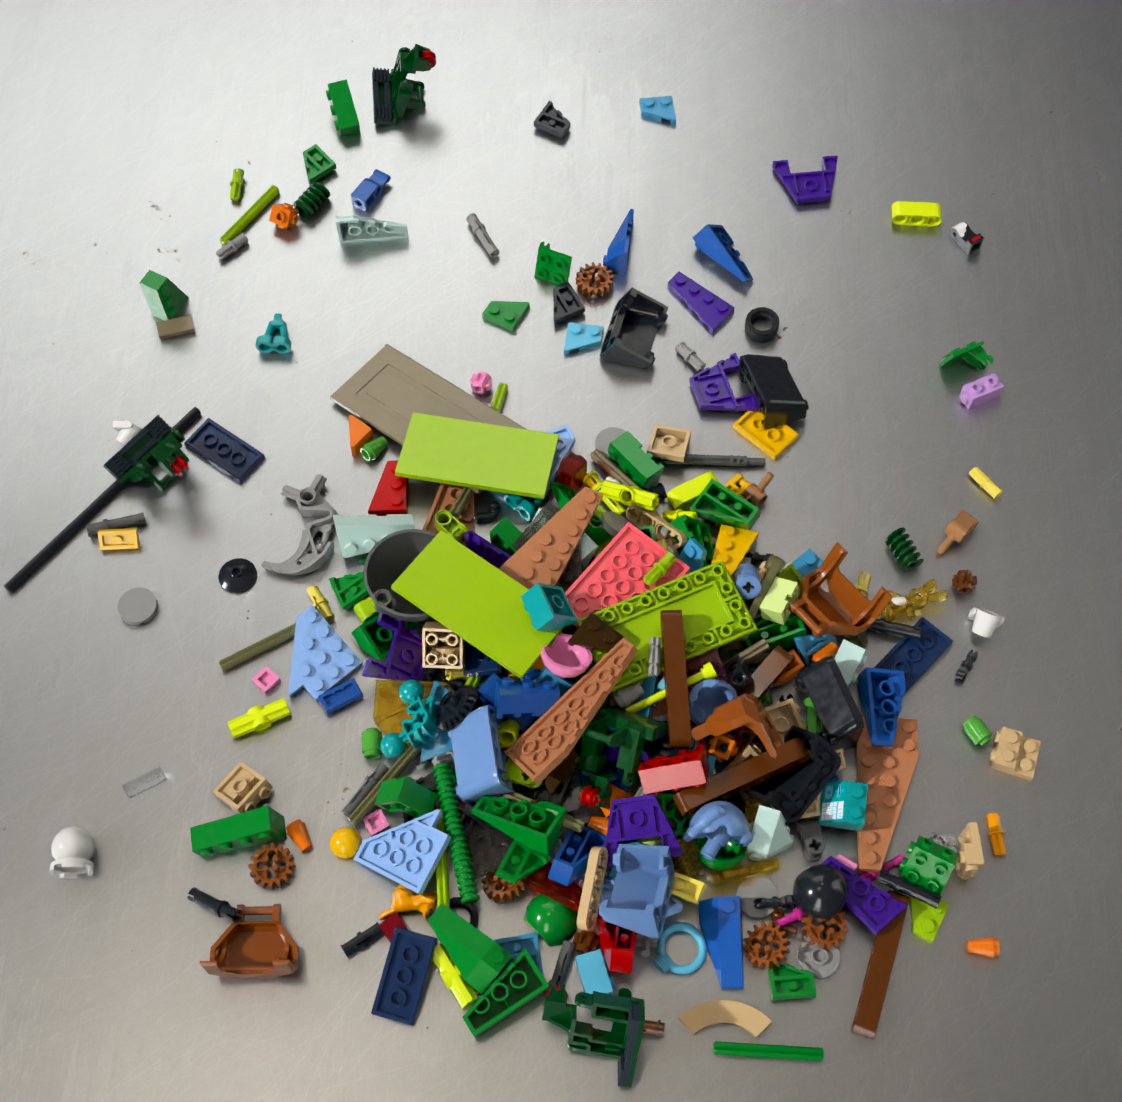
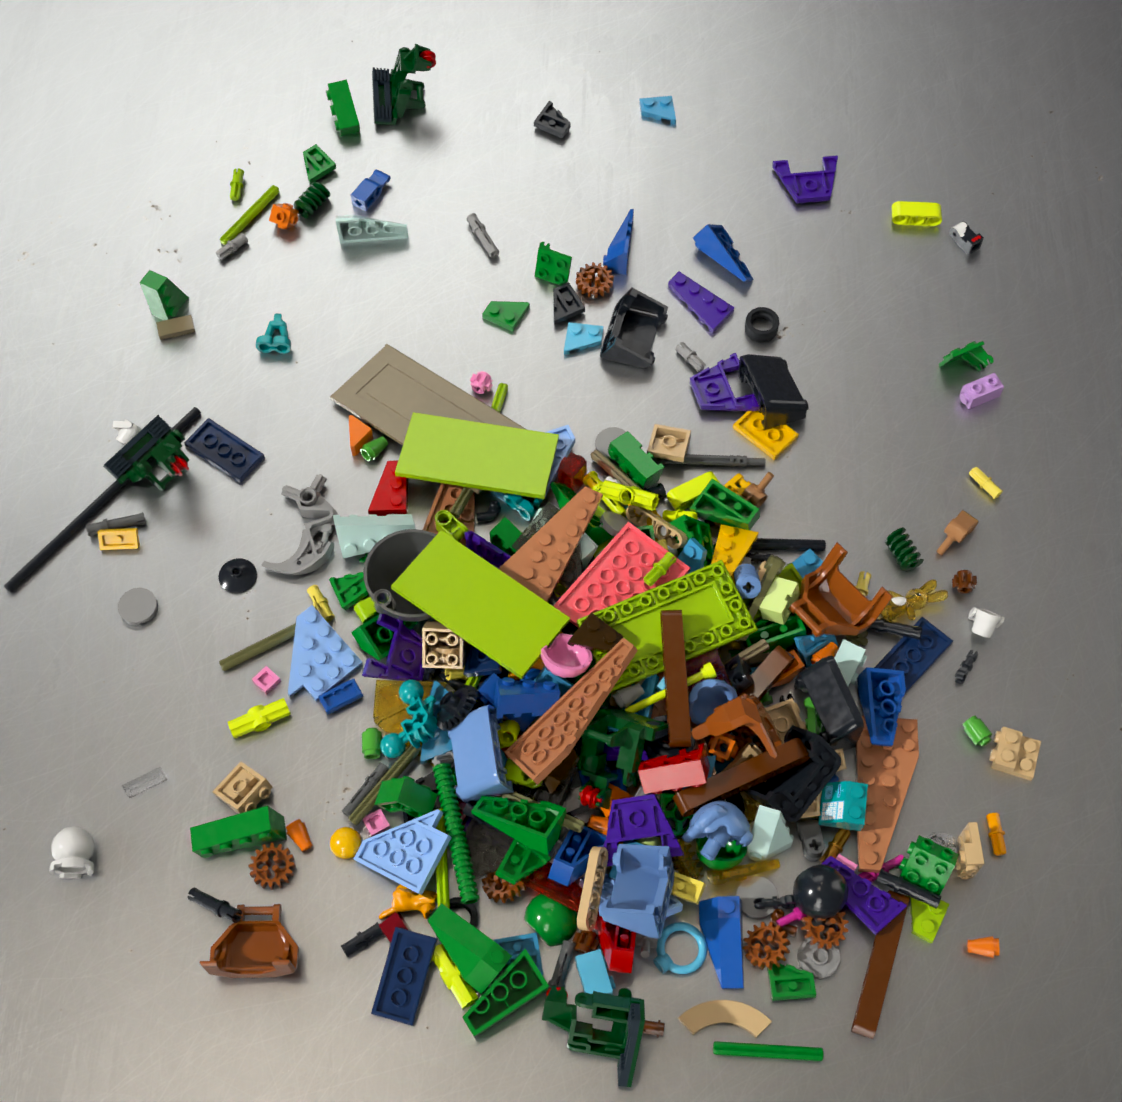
(548, 607): teal slope -> none
(654, 656): light grey axle -> none
(789, 544): none -> black axle
(836, 845): none -> pearl gold axle

